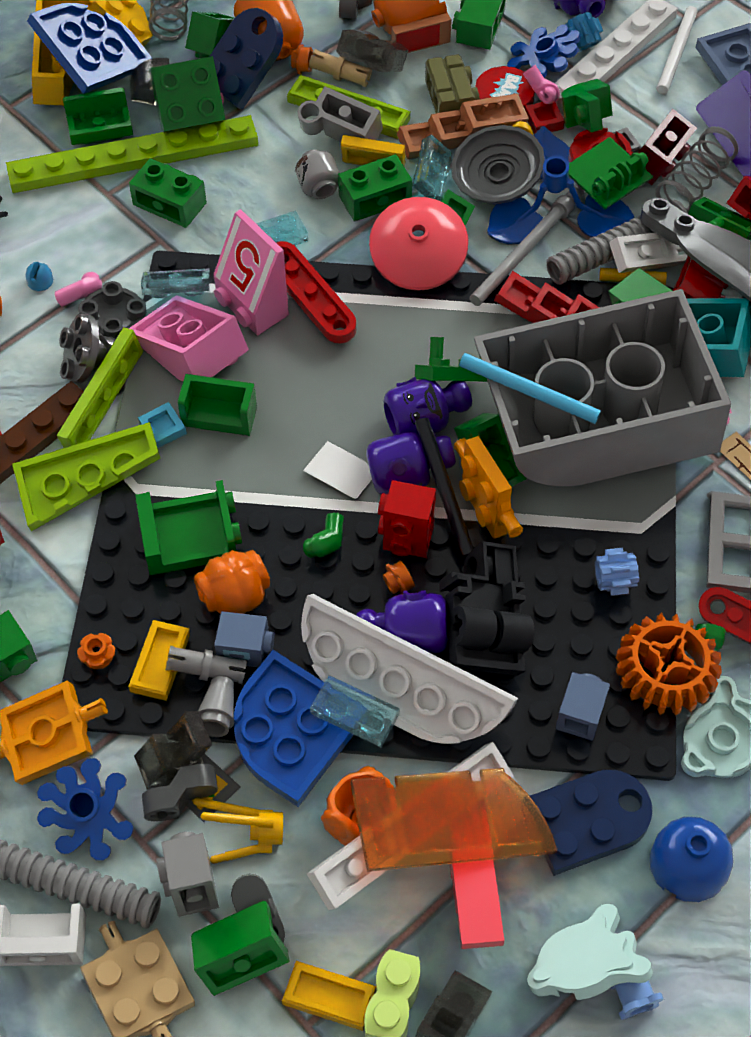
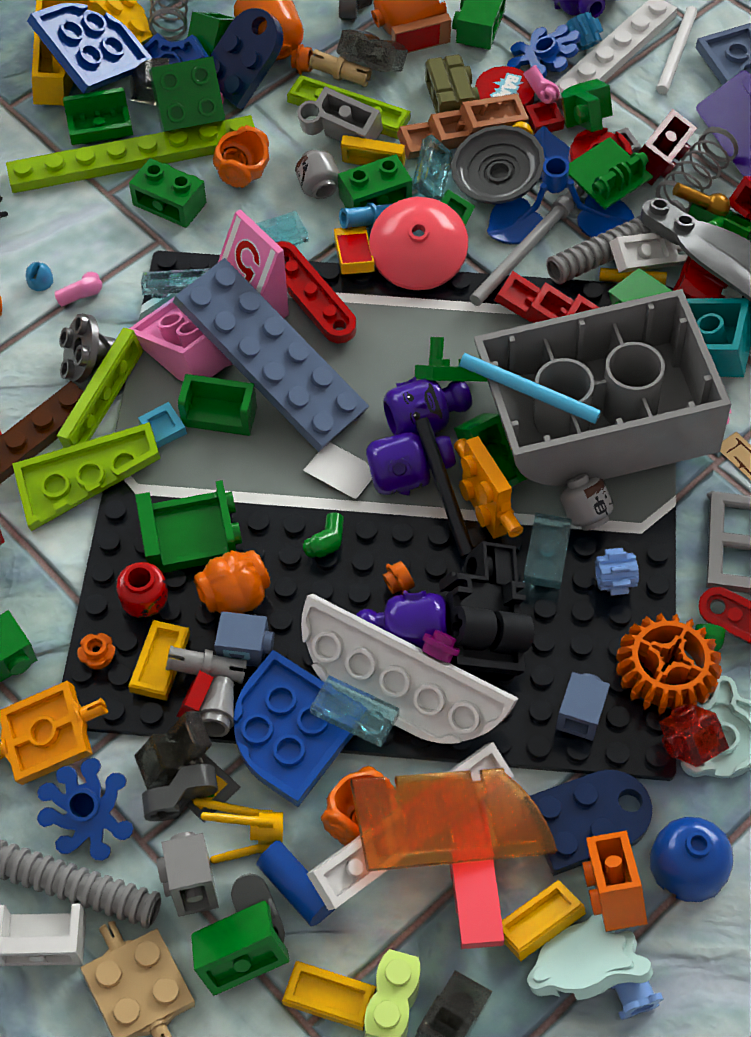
(113, 308): dark grey dish -> none
(142, 590): none -> red head
(176, 51): none -> blue tile
(196, 693): none -> red tile
(241, 156): none -> orange hair
(271, 354): none -> sand blue plate
(292, 882): none -> blue brick
(353, 250): none -> tile
(361, 215): none -> dark azure axle
(407, 518): red brick -> none
(440, 646): none -> magenta plate
(541, 919): none -> yellow tile
(547, 550): none -> clear light blue plate
(587, 501): none -> light grey head
(616, 881): none -> orange brick
(693, 734): none -> clear red brick
(715, 203): none -> pearl gold bar

